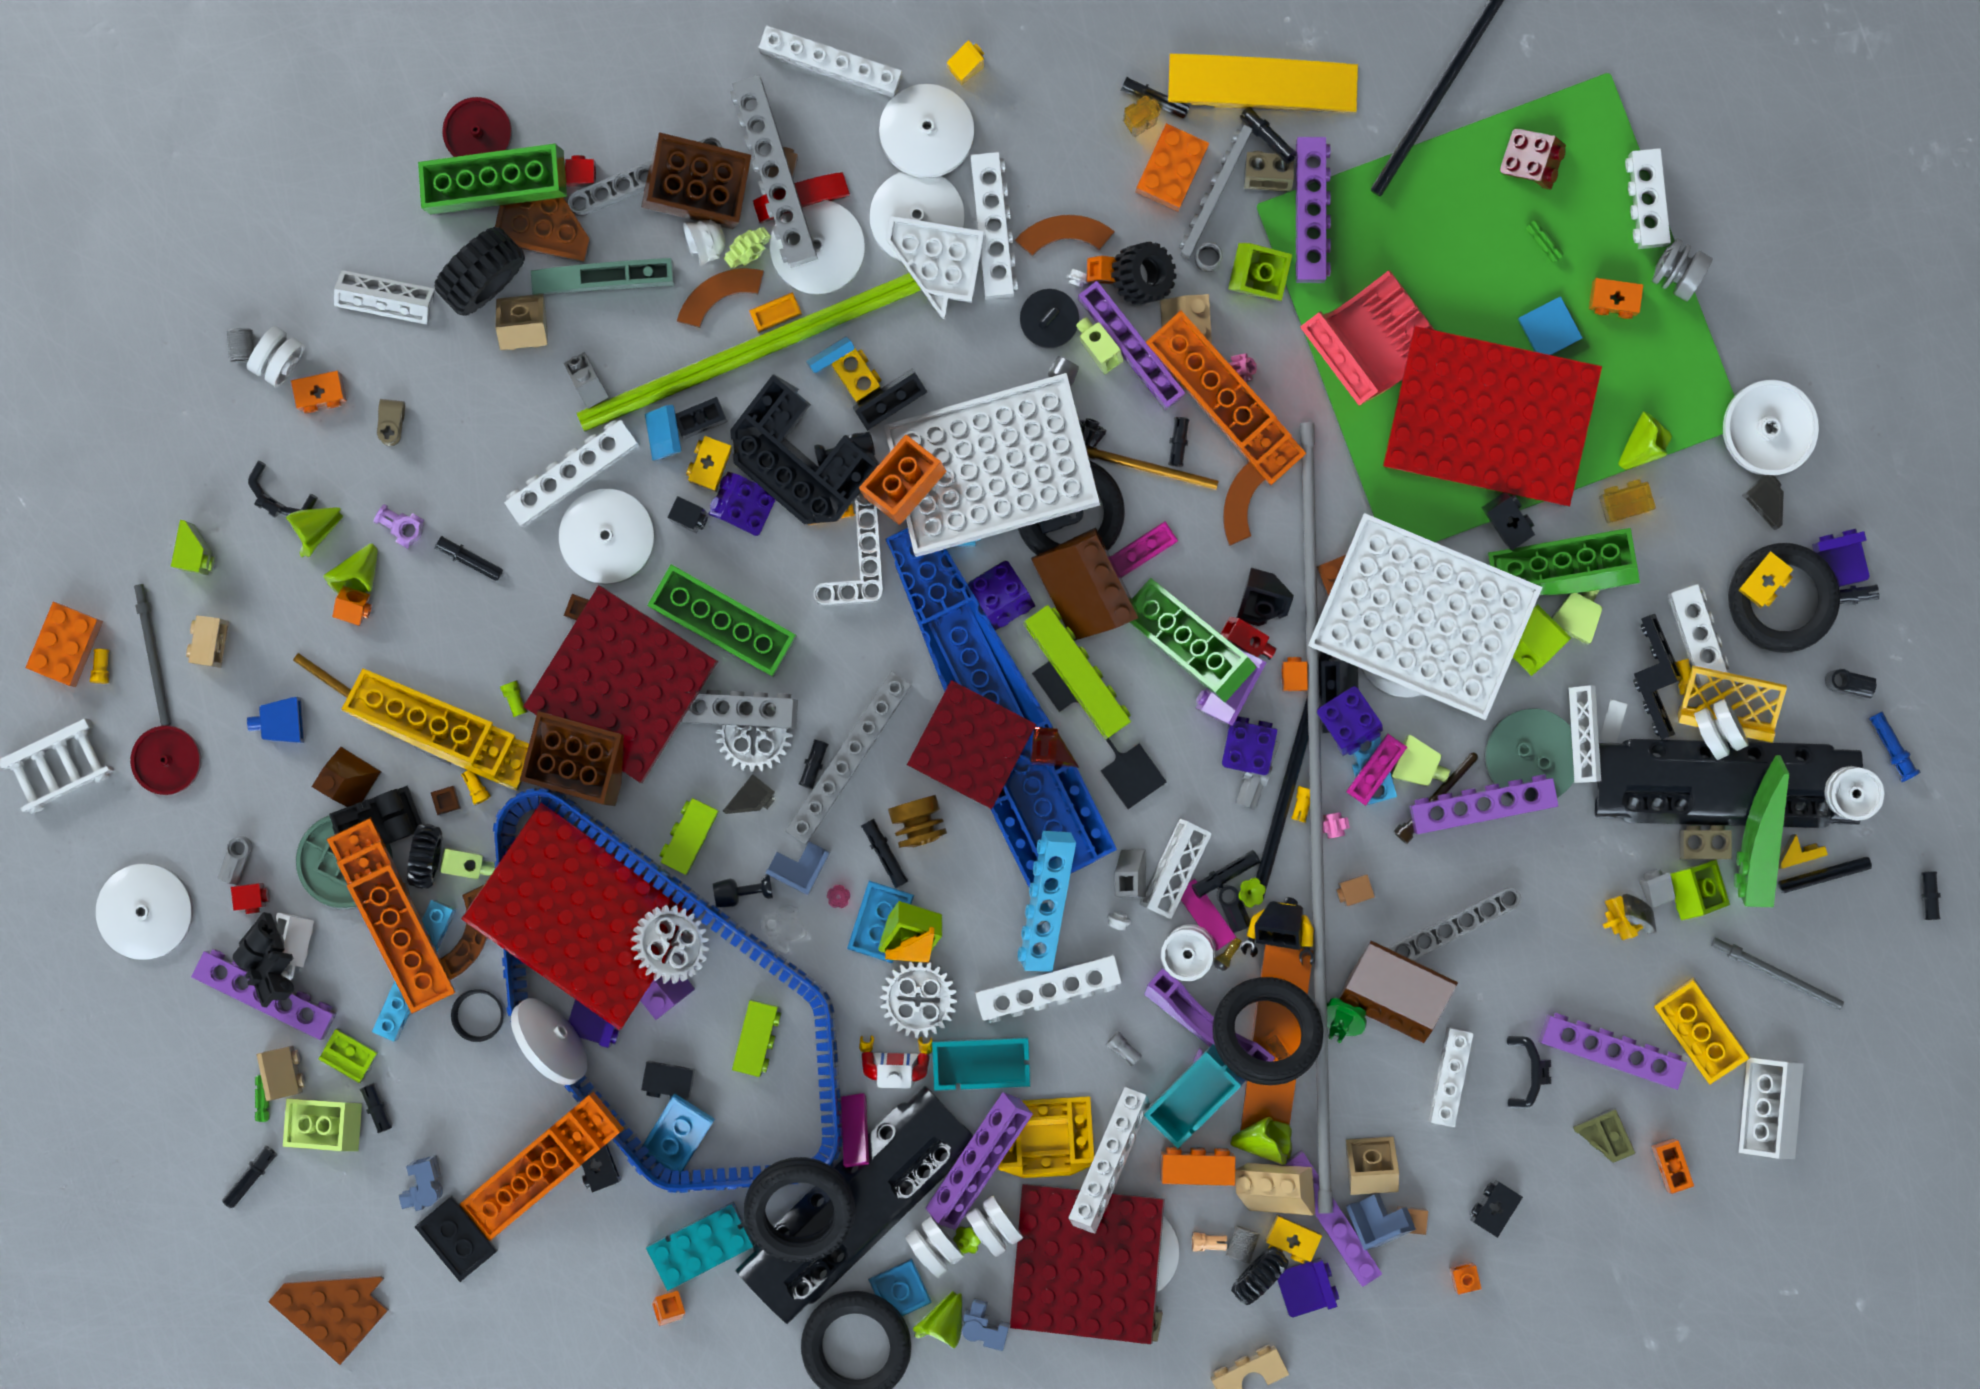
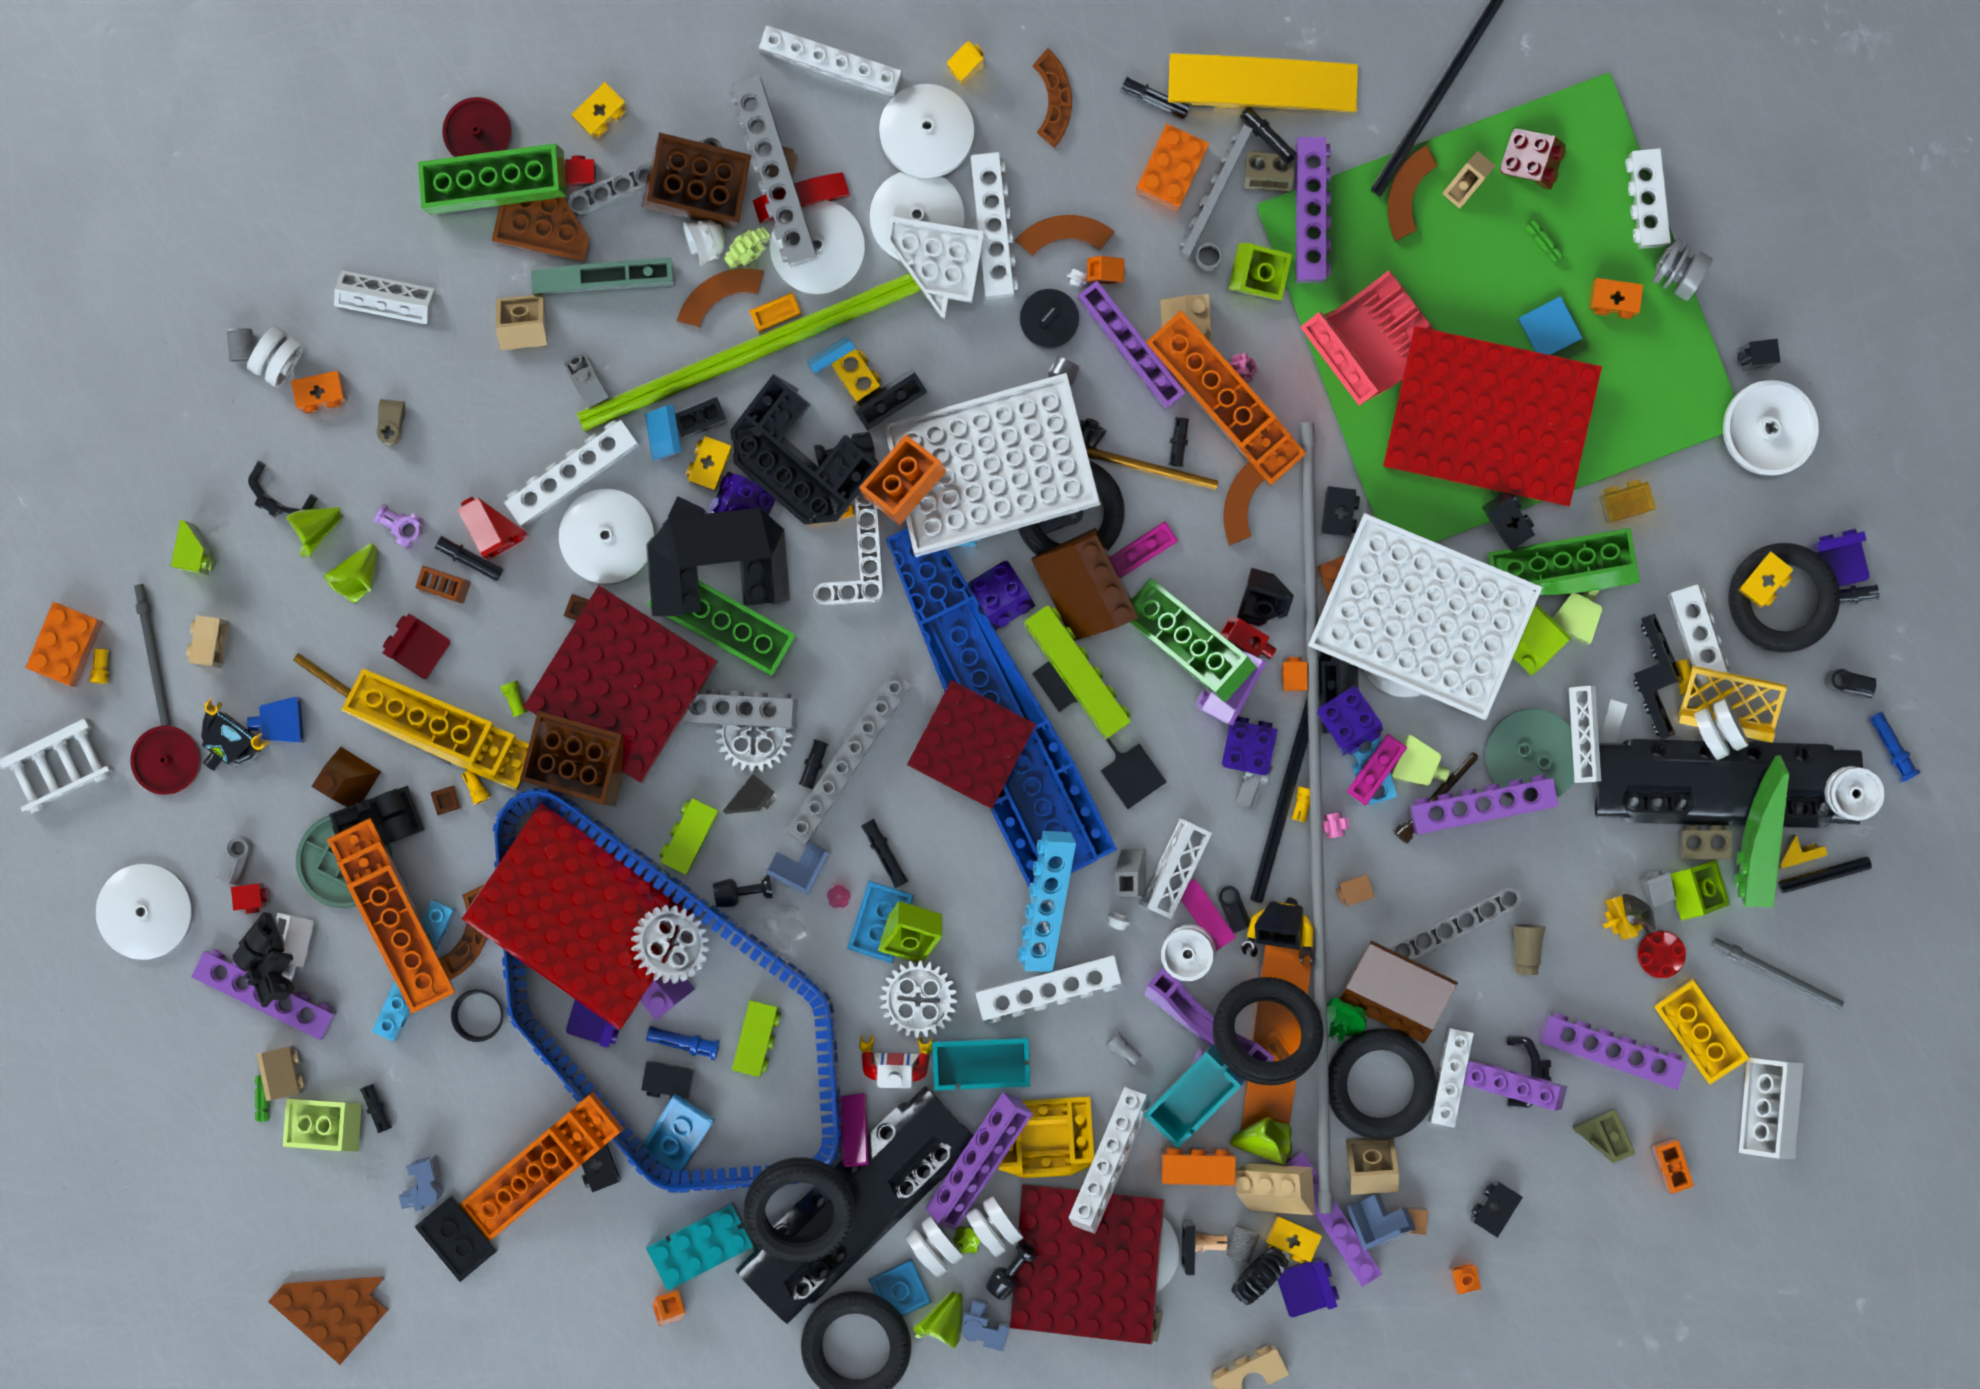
(227, 739): none -> black torso
(255, 1169): black axle -> none
(348, 1055): lime plate -> none
(352, 605): orange brick -> none
(416, 646): none -> dark red bracket
(424, 856): black gear -> none
(454, 860): yellowish green torso -> none
(461, 590): none -> dark orange slope
(479, 271): black tyre -> none
(489, 528): none -> slope
(549, 1041): white dish -> none
(602, 98): none -> yellow brick
(694, 1045): none -> blue pin
(716, 539): none -> black slope
(913, 949): light orange tile -> none
(917, 821): pearl gold wheel -> none
(1003, 1280): none -> black piece
(1050, 749): clear red slope -> none
(1059, 97): none -> dark orange tile
(1105, 350): yellowish green torso -> none
(1129, 278): black tyre -> none
(1141, 115): clear yellow brick -> none
(1188, 1247): none -> black tile
(1222, 961): clear yellow piece -> none
(1230, 871): black pin -> none
(1252, 892): lime plant -> none
(1334, 499): none -> black brick
(1402, 192): none -> dark orange tile
(1422, 1095): none -> black tyre
(1468, 179): none -> tan slope
(1515, 1085): none -> medium lavender brick
(1528, 947): none -> dark tan plant
(1646, 443): lime hat -> none
(1661, 954): none -> red dish
(1759, 355): none -> black brick
(1767, 500): clear smoke slope -> none
(1930, 895): black pin -> none

